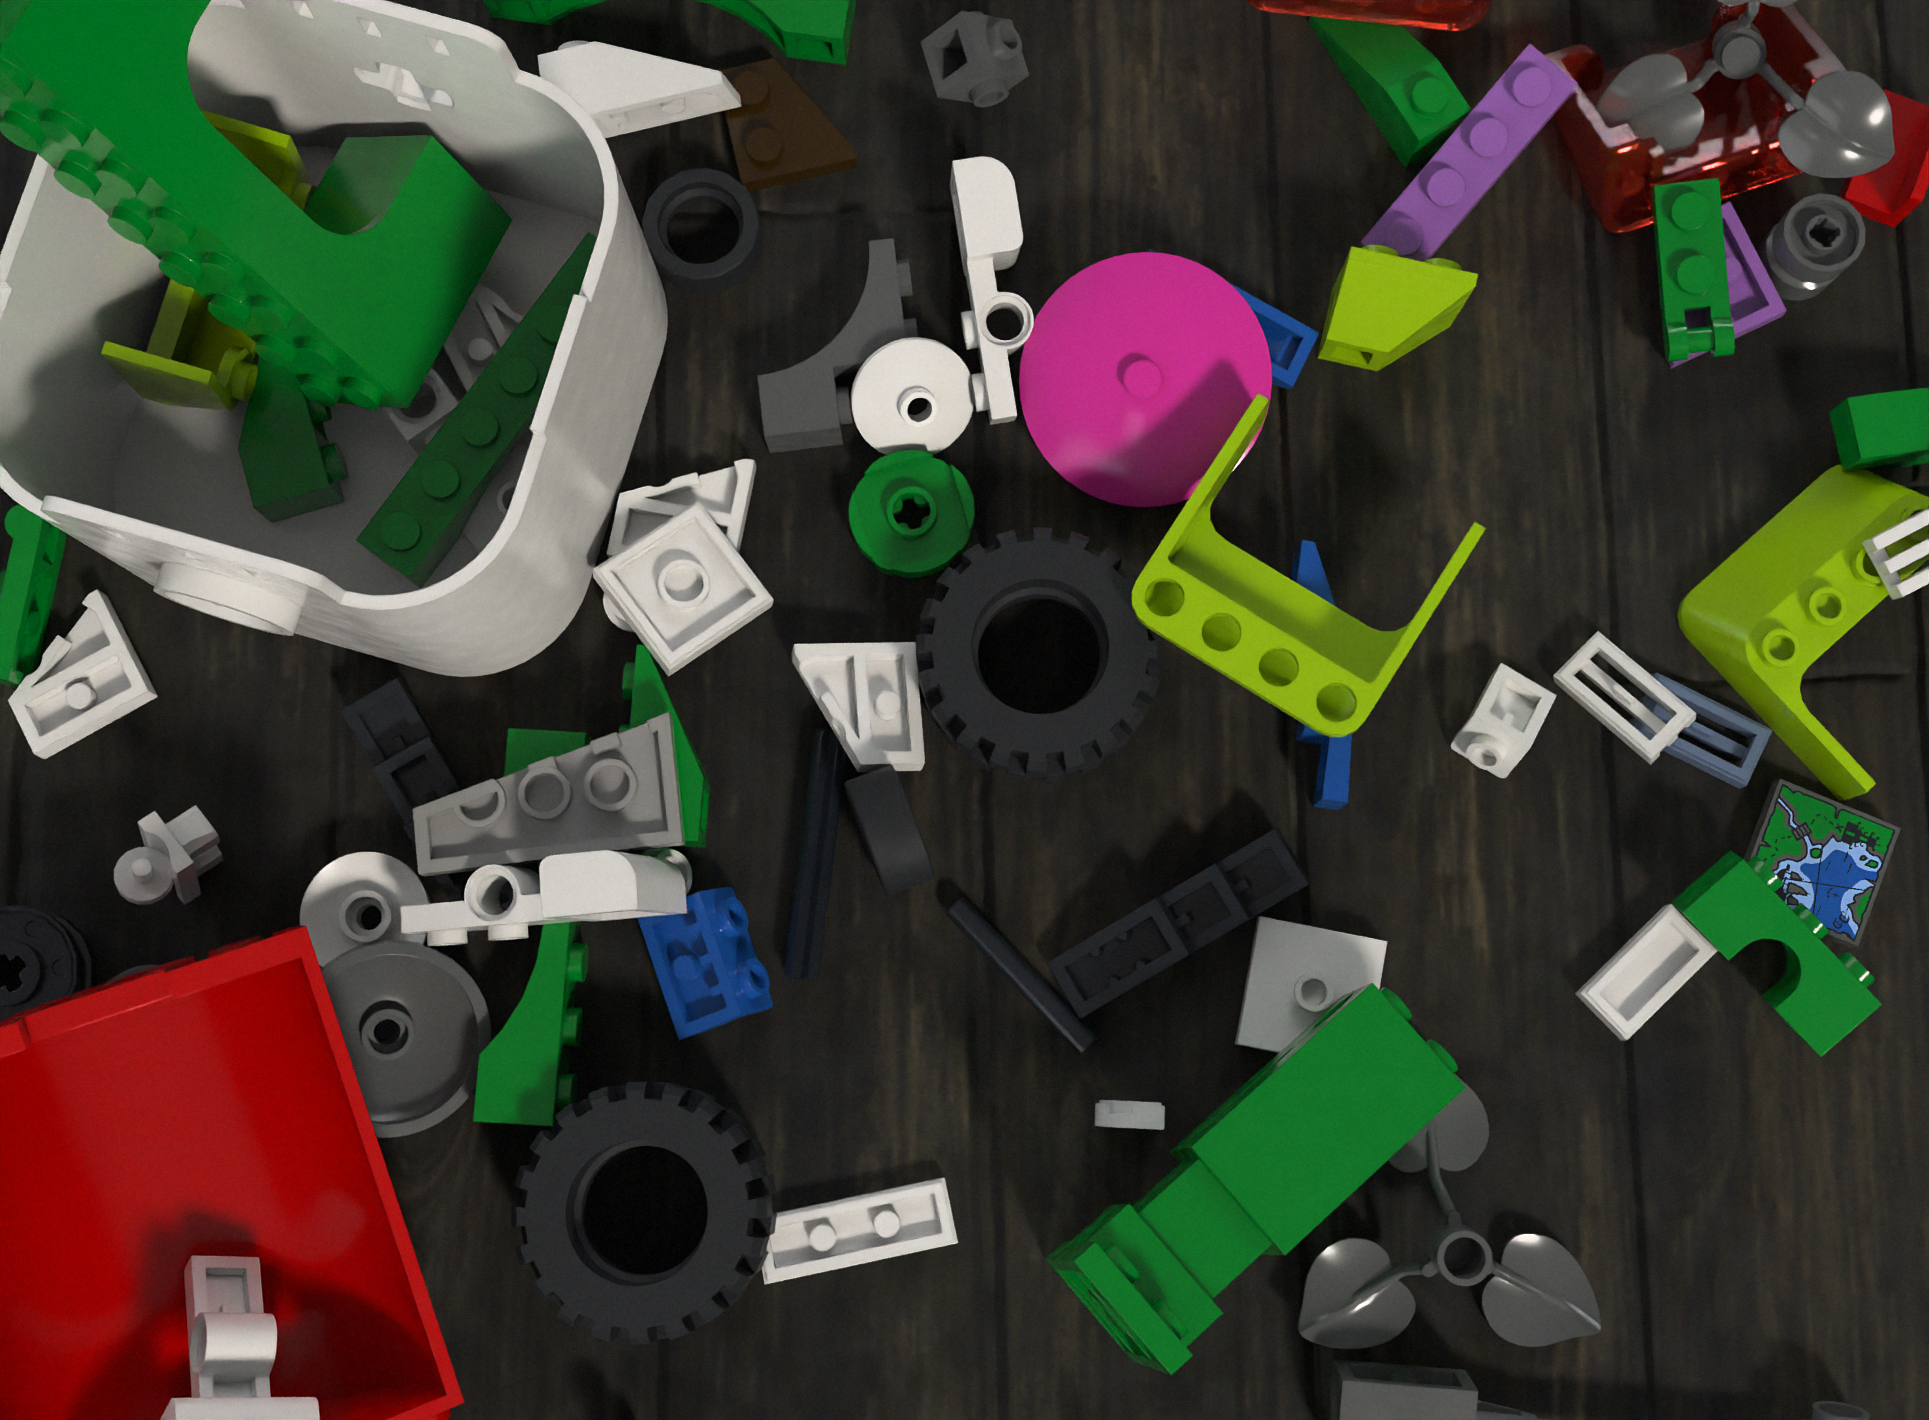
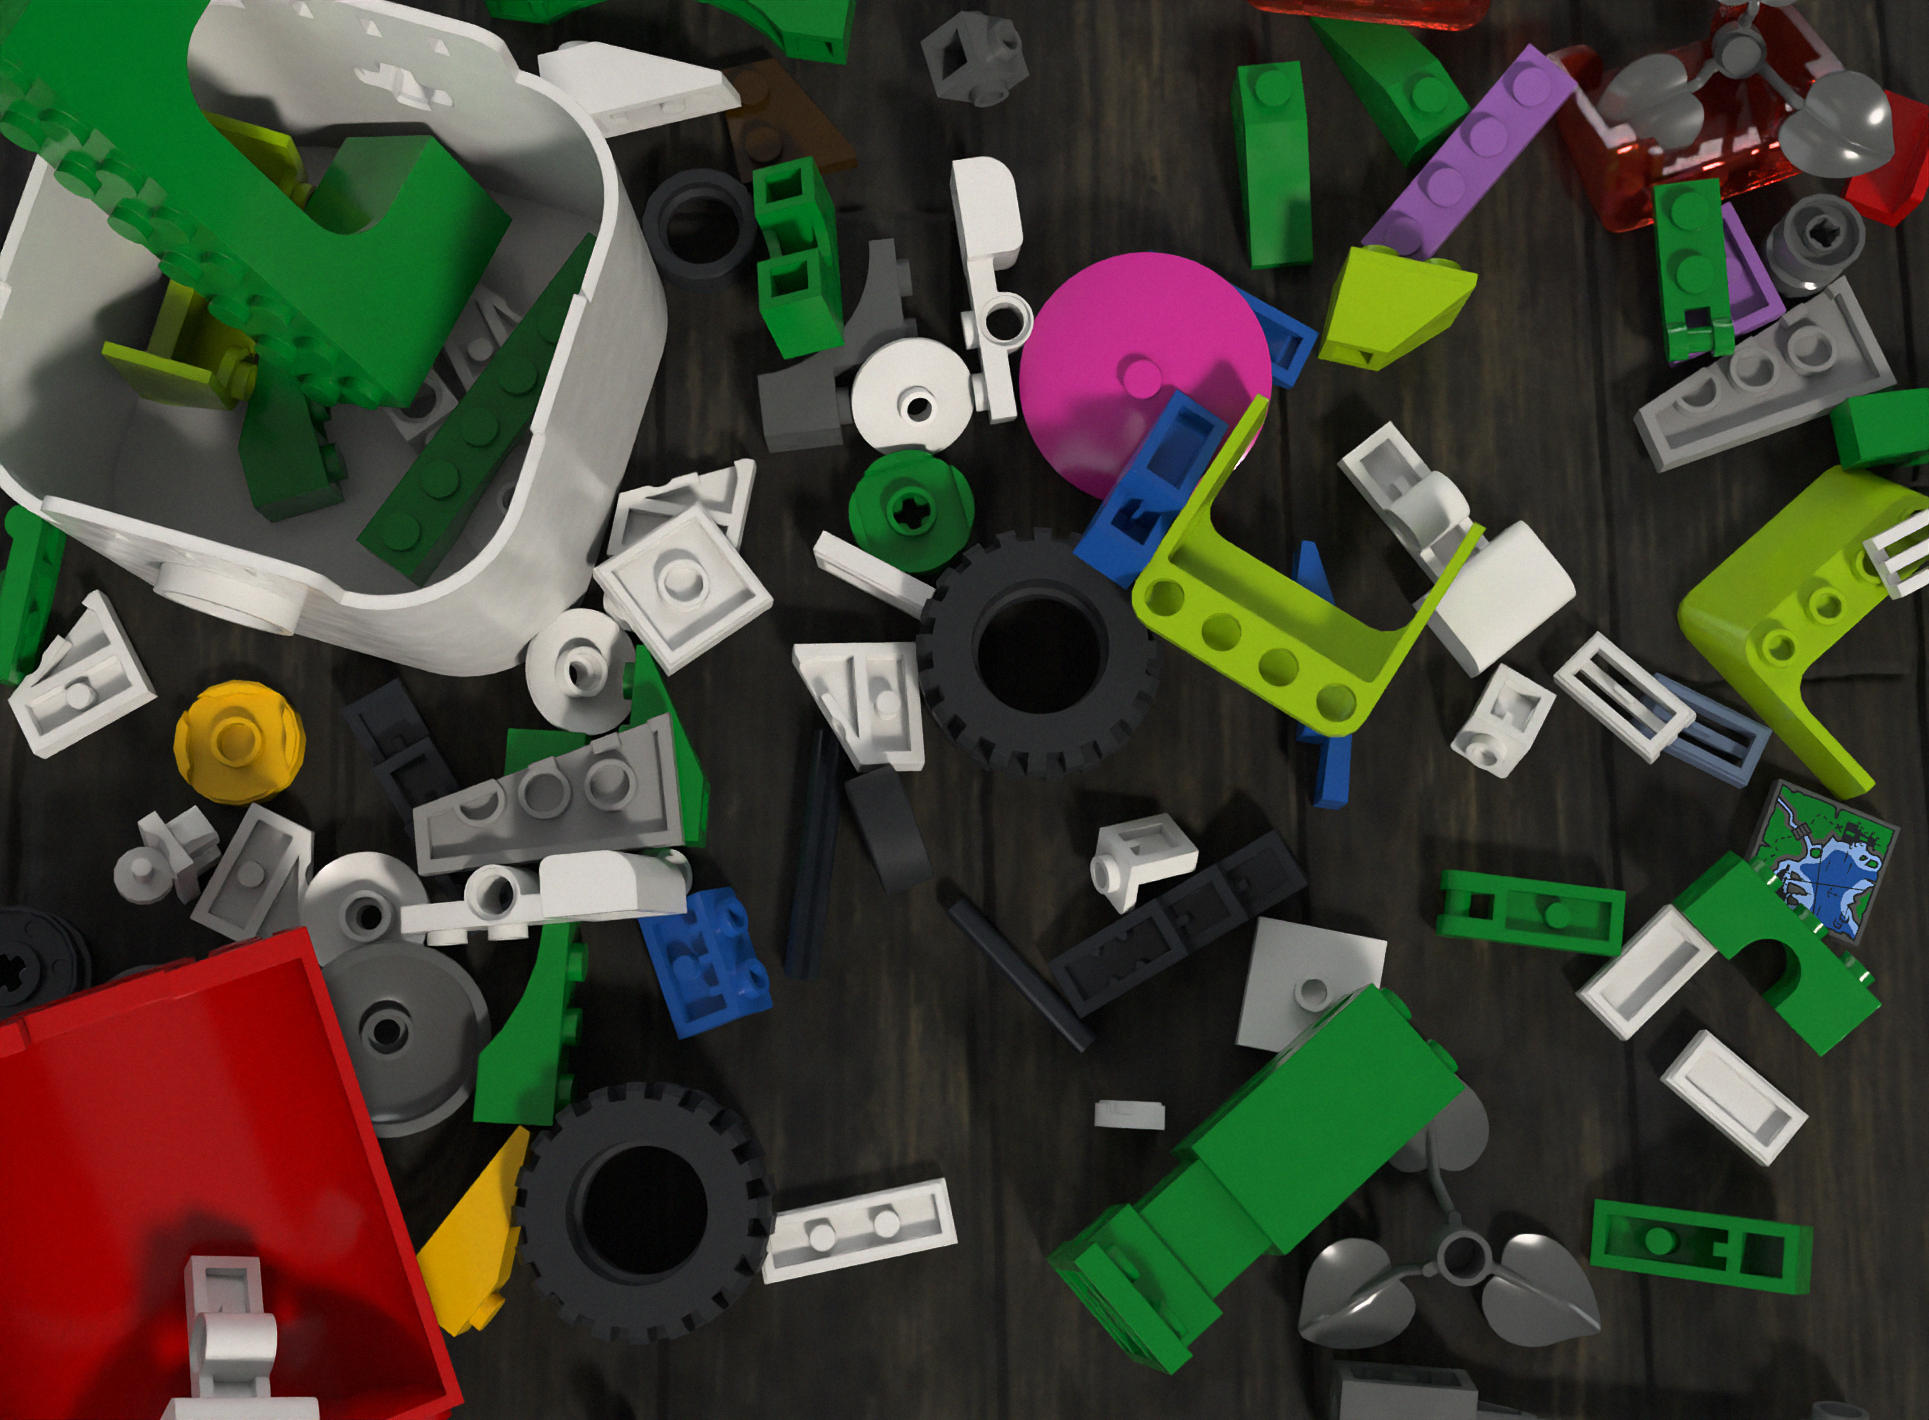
(240, 743): none -> yellow tile
(259, 878): none -> white wing
(475, 1244): none -> yellow slope
(598, 653): none -> white dish
(802, 277): none -> green arch
(872, 575): none -> white tile
(1139, 854): none -> white bracket
(1151, 490): none -> blue slope
(1273, 163): none -> green slope
(1504, 583): none -> white plate
(1533, 913): none -> green plate
(1702, 1246): none -> green slope
(1734, 1098): none -> white tile
(1770, 382): none -> light grey wing

